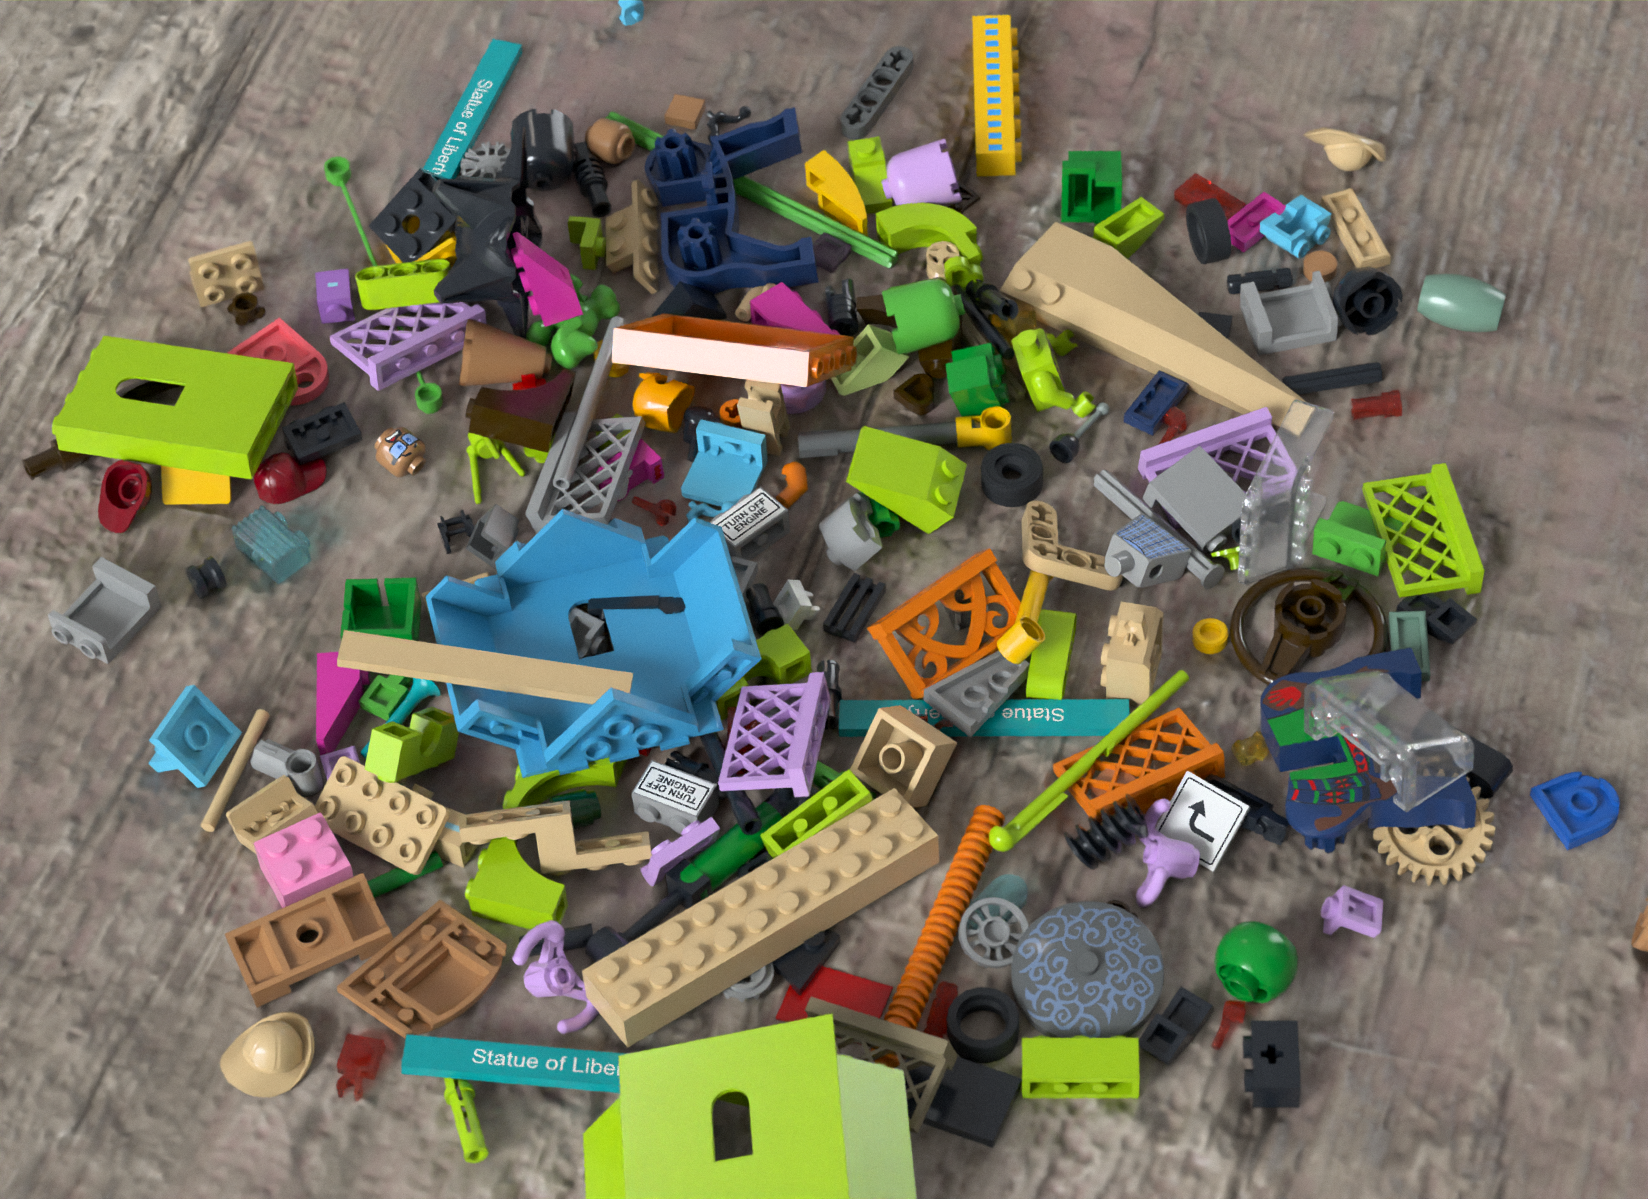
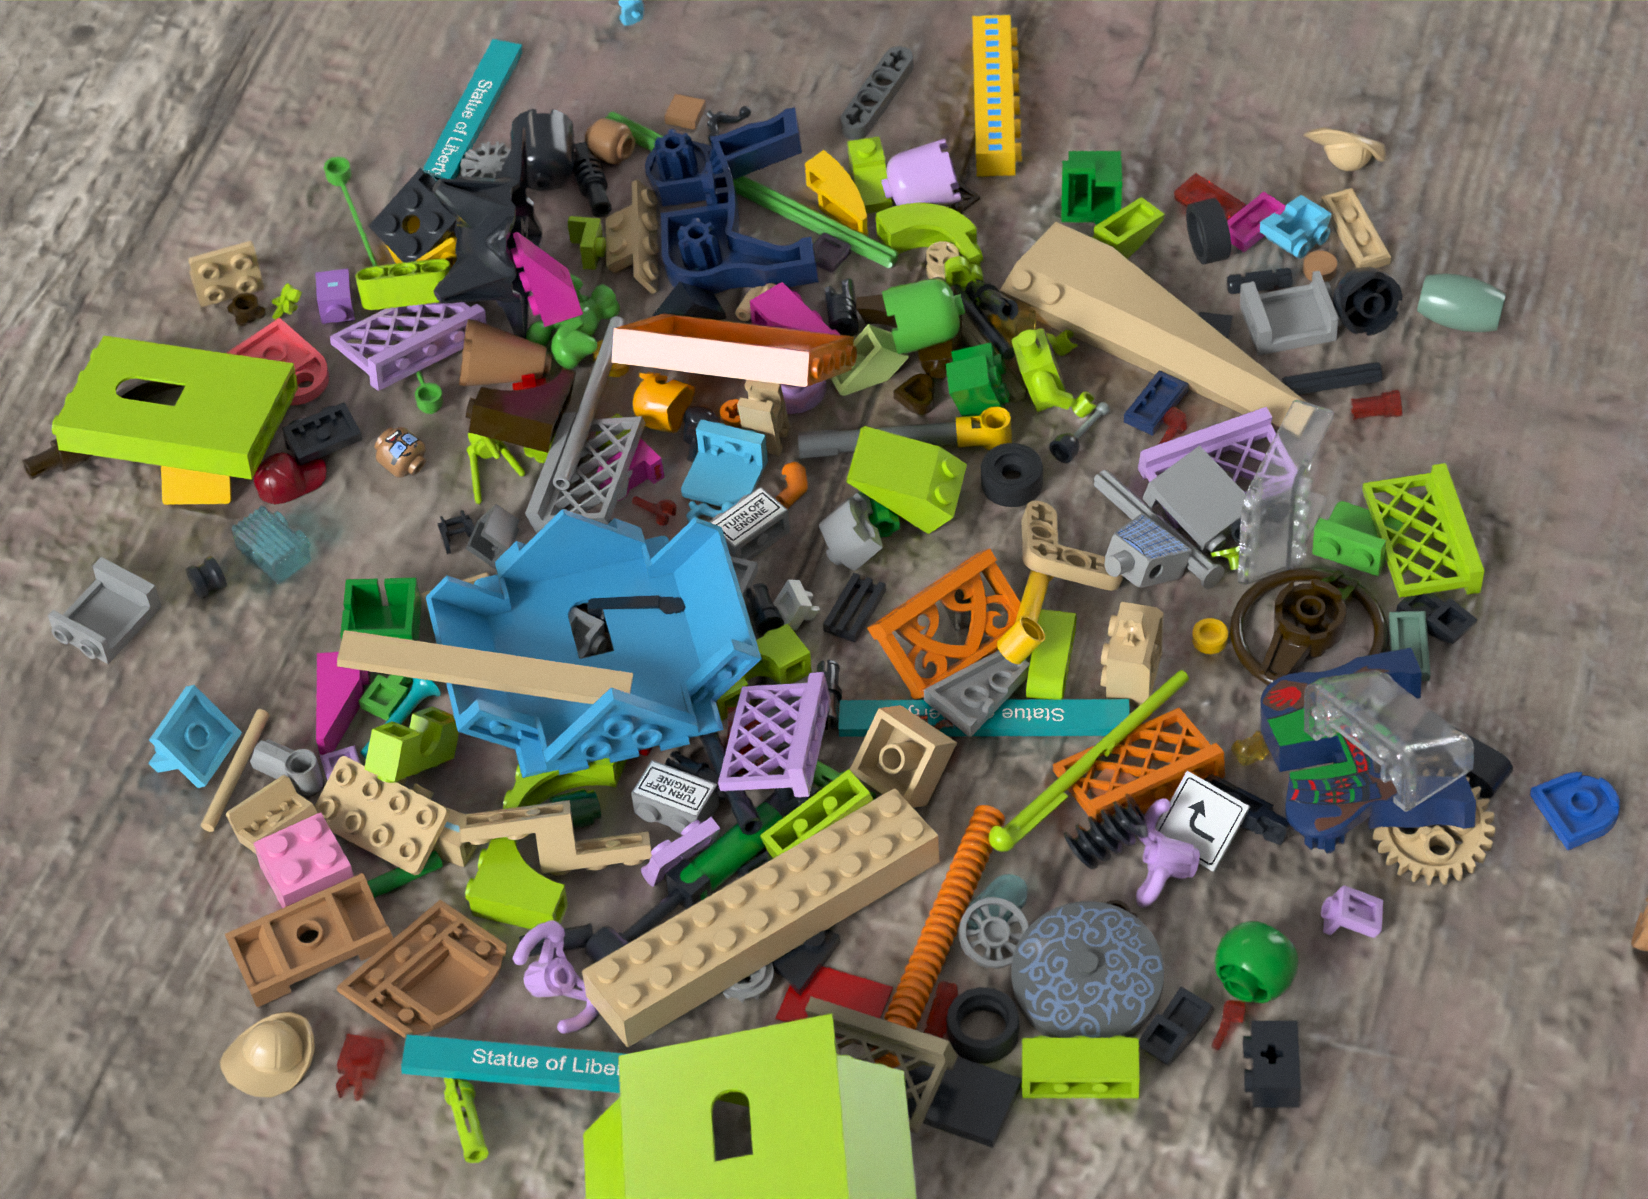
(123, 493): dark red piece -> none
(287, 301): none -> lime plant

